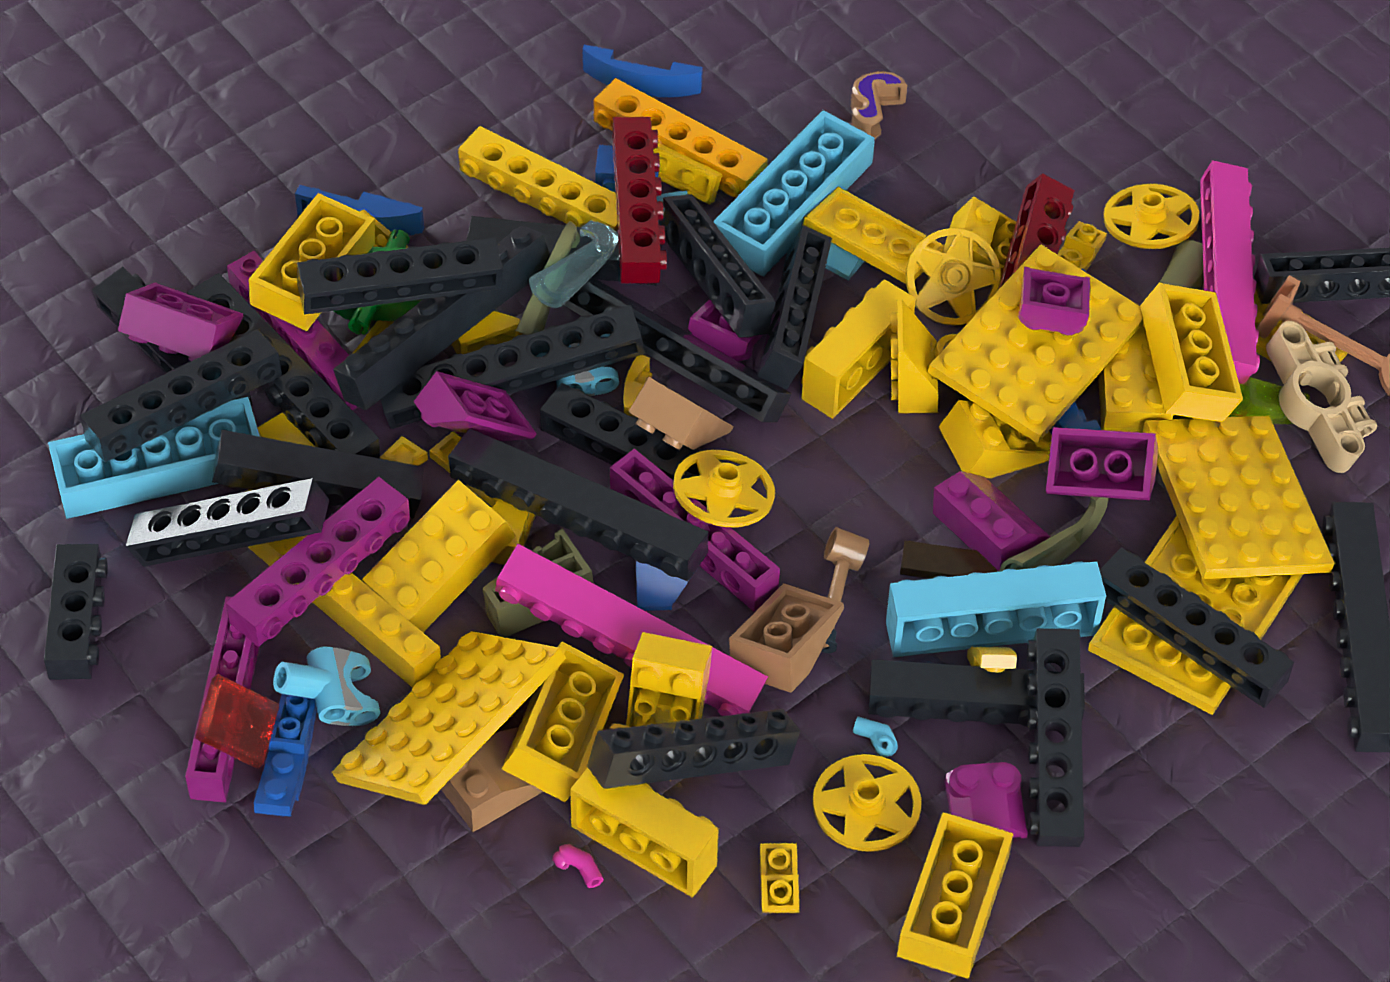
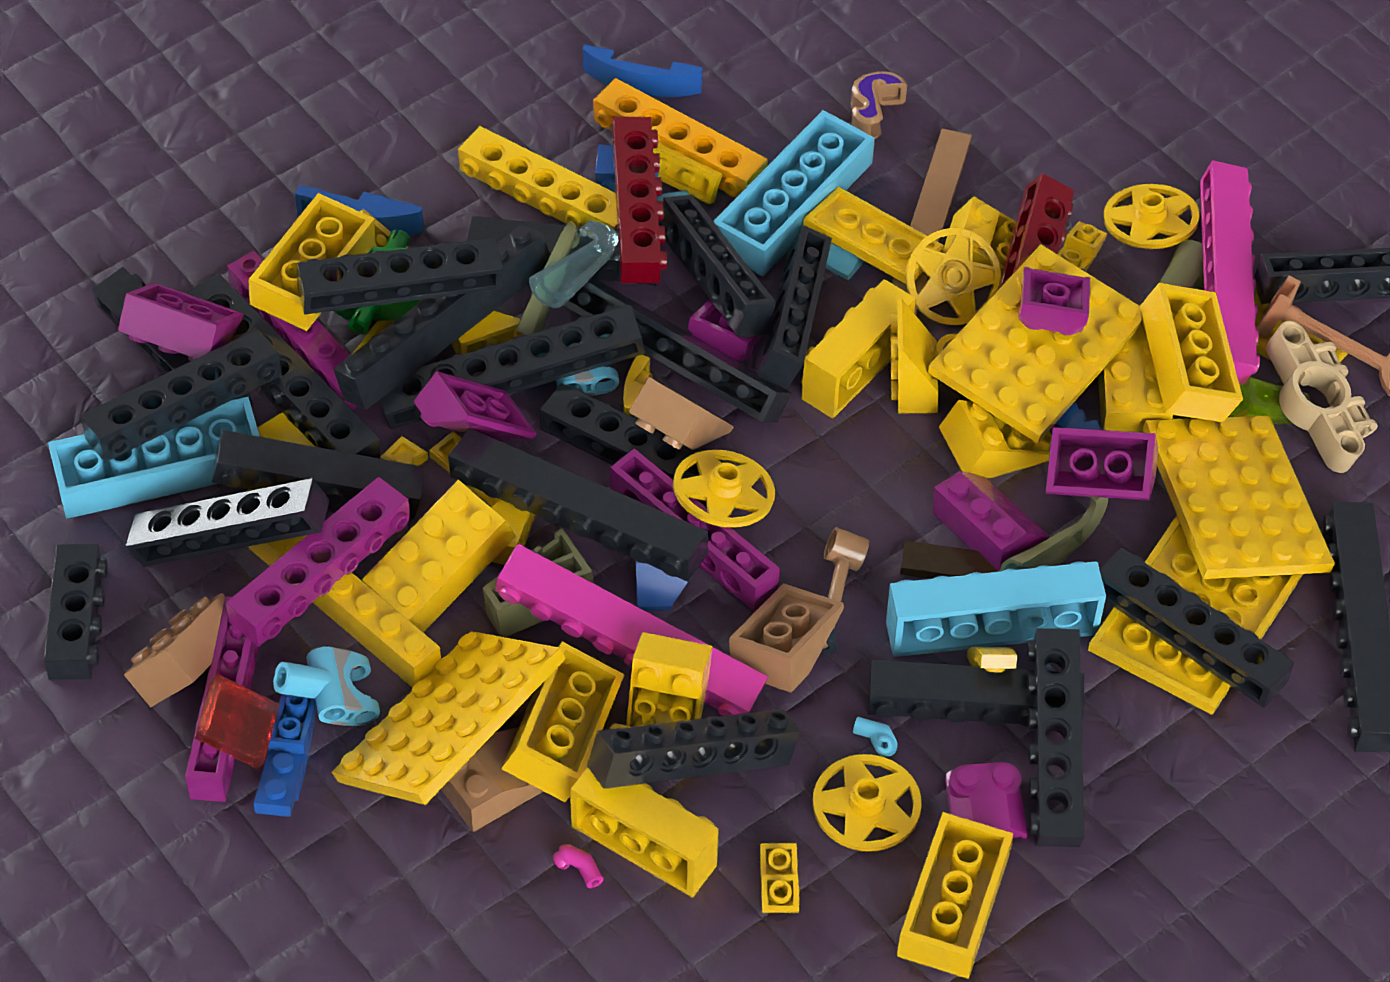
(177, 653): none -> medium nougat slope
(939, 190): none -> medium nougat tile

